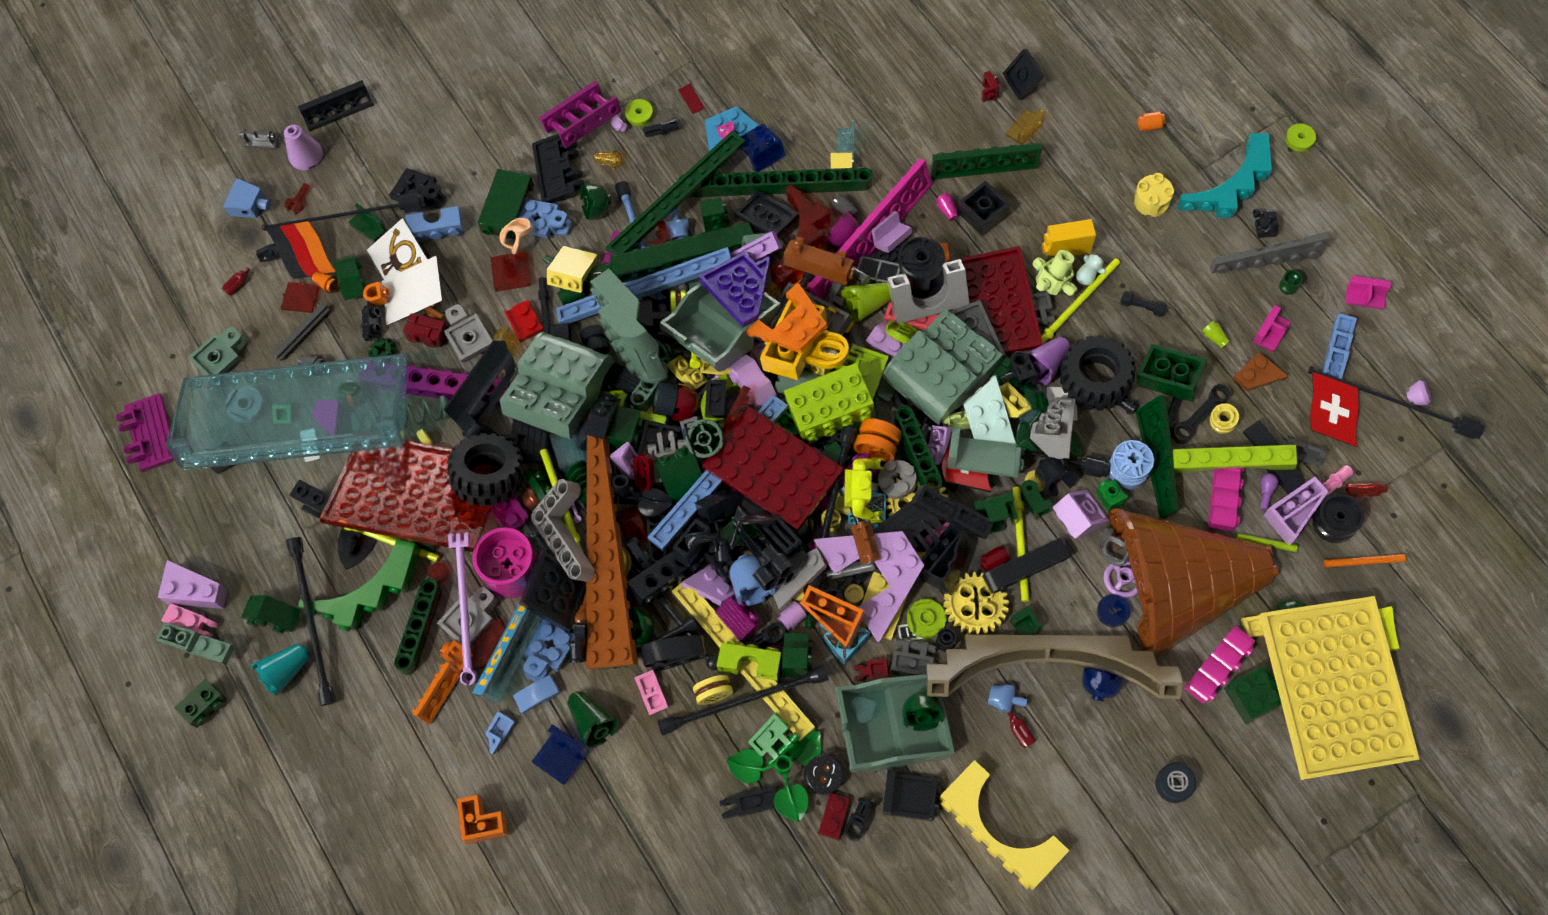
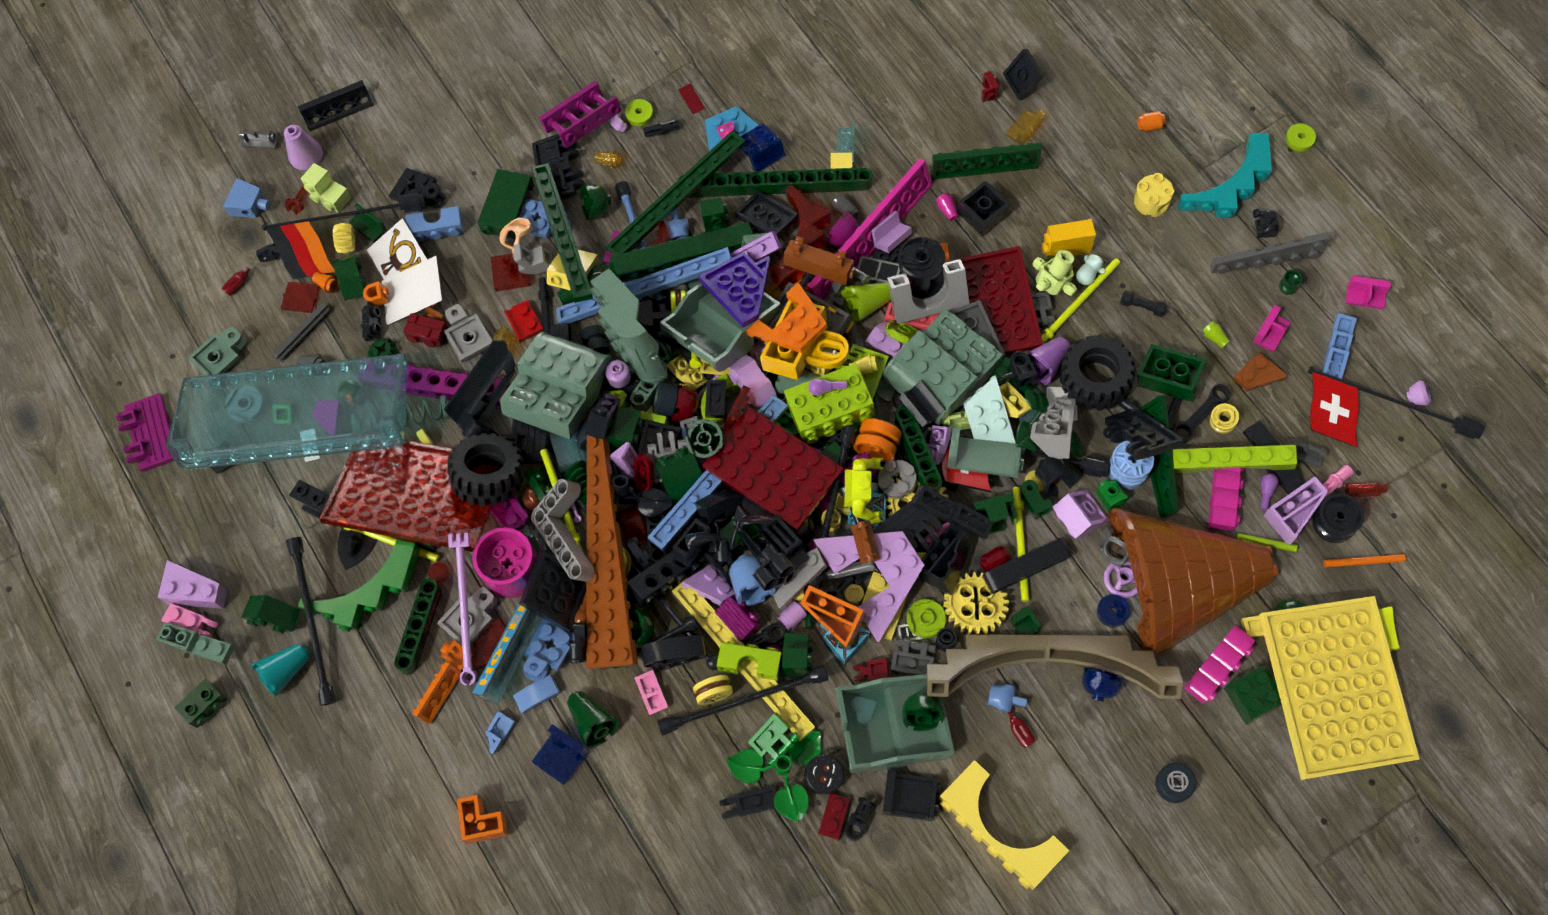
(324, 189): none -> yellowish green brick
(344, 238): none -> light yellow gear
(532, 261): none -> light grey brick
(562, 233): none -> dark green plate
(617, 373): none -> lavender head
(820, 386): none -> medium lavender piece
(867, 364): none -> light yellow cone
(922, 403): none -> black panel
(1143, 432): none -> black hinge

